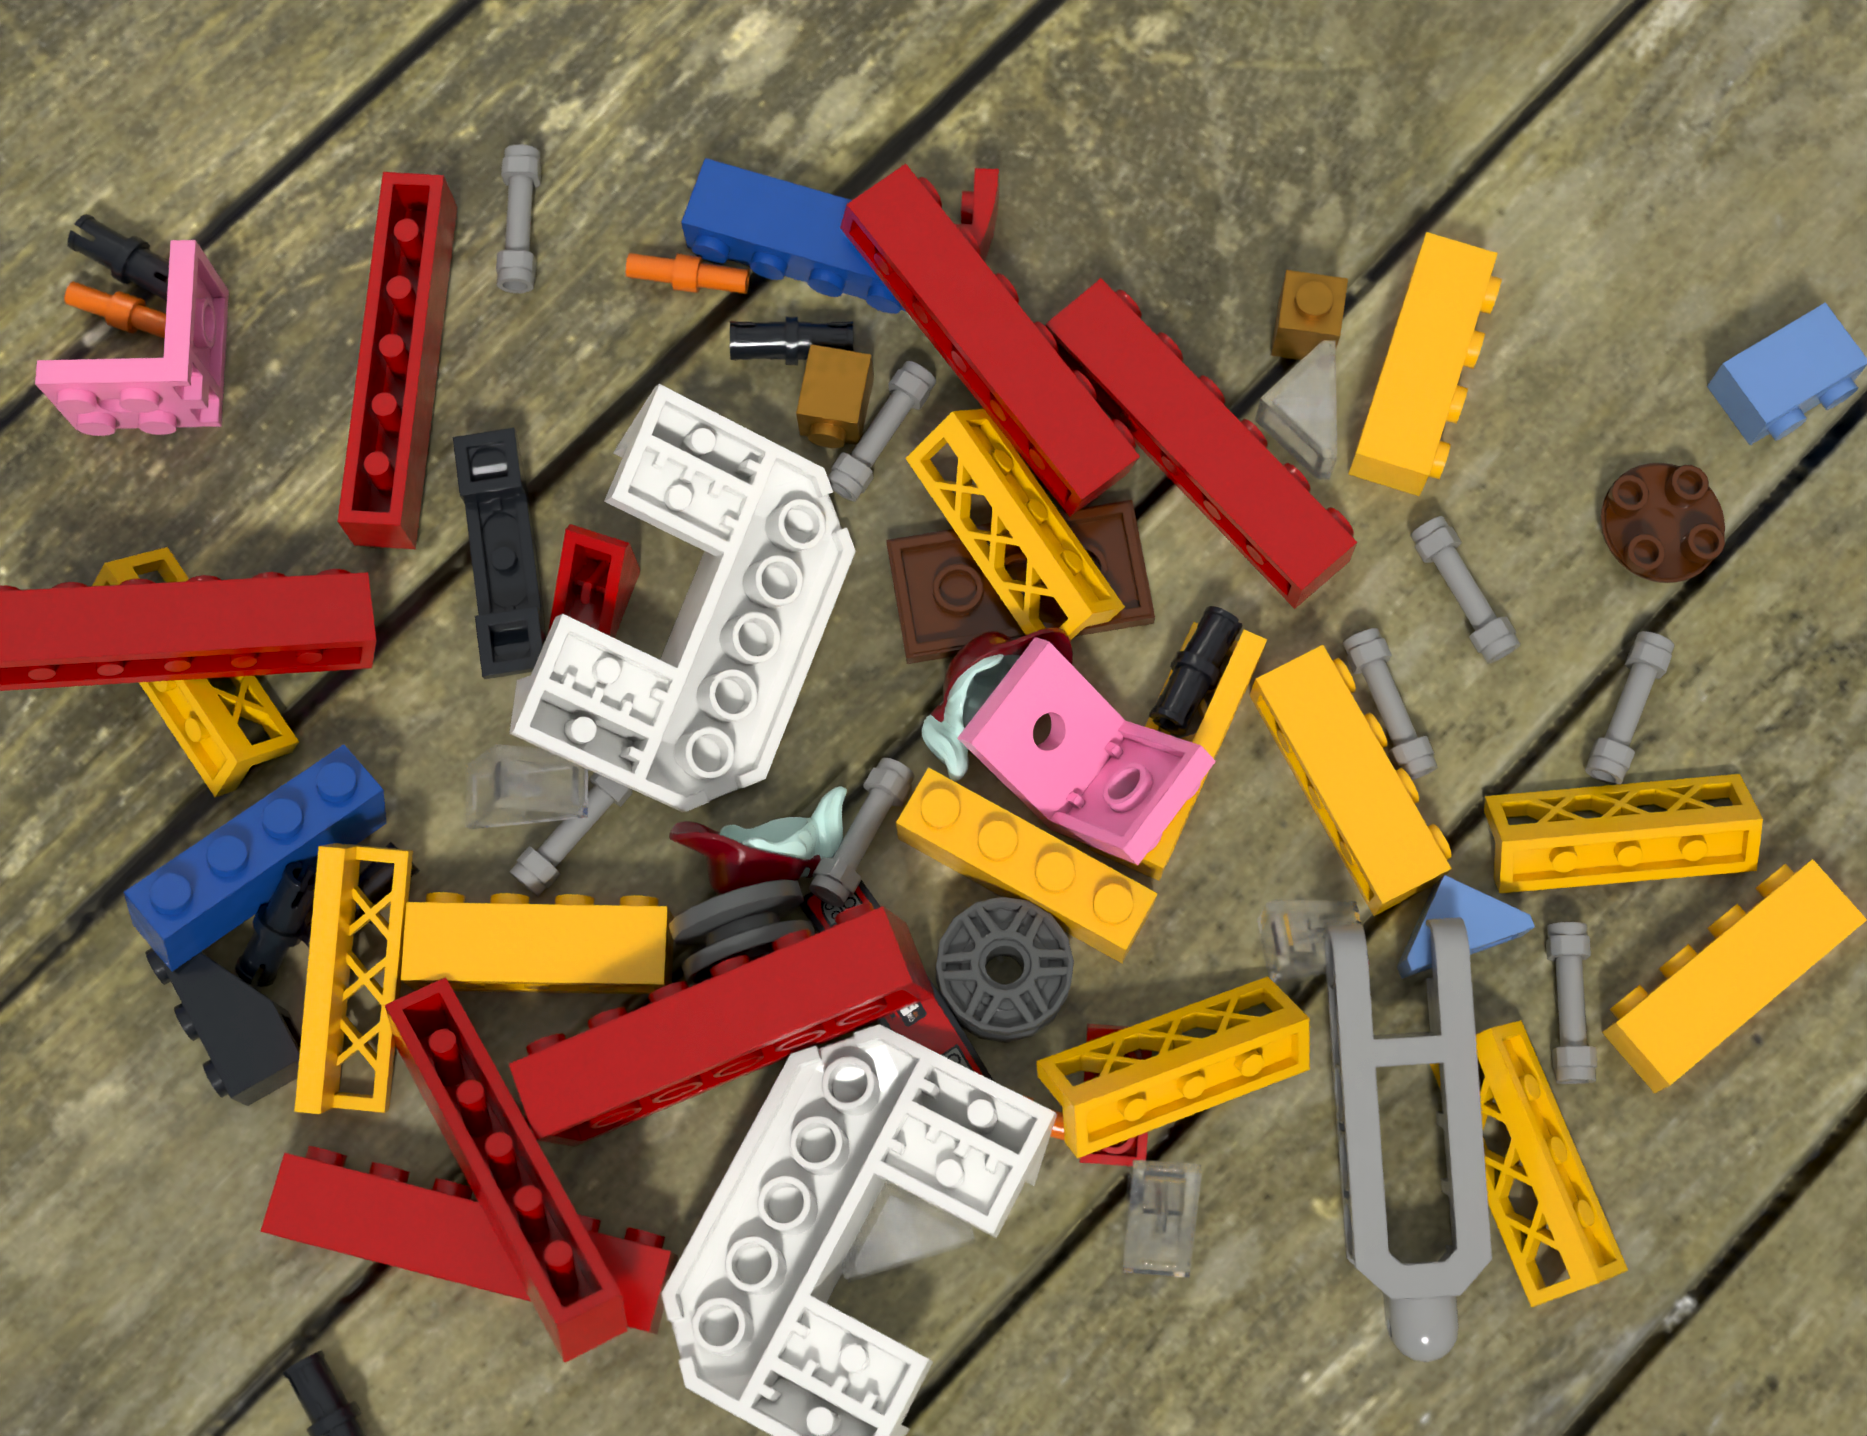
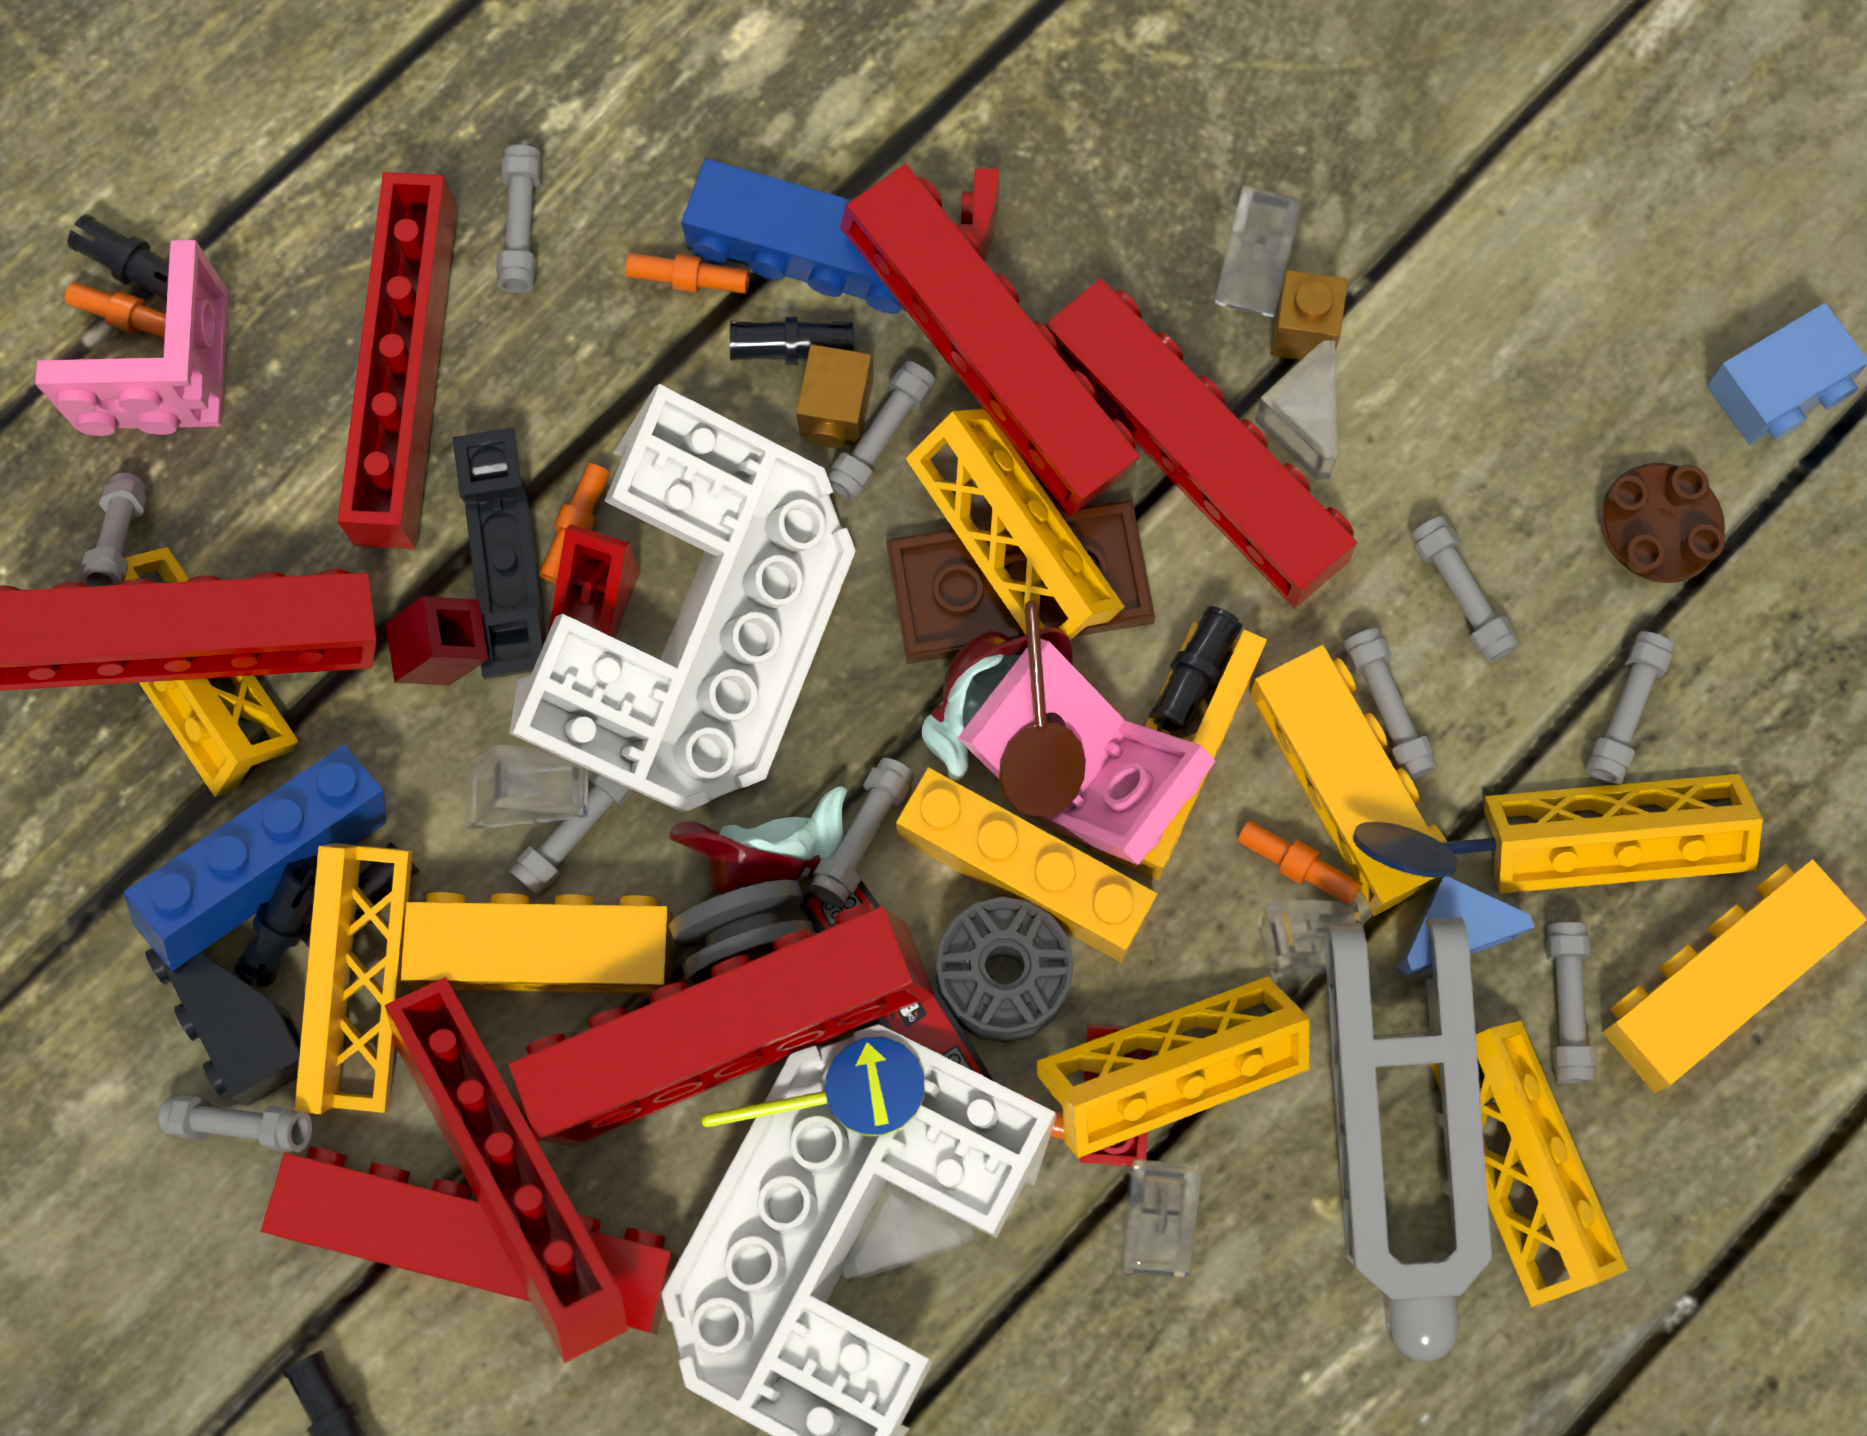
(122, 502): none -> light grey bar
(275, 1128): none -> light grey bar
(436, 641): none -> dark red brick
(577, 513): none -> orange bar
(869, 1087): none -> blue piece
(1043, 760): none -> reddish brown piece
(1258, 251): none -> clear slope
(1300, 862): none -> orange bar
(1413, 850): none -> dark blue piece
(1424, 364): yellow brick -> none

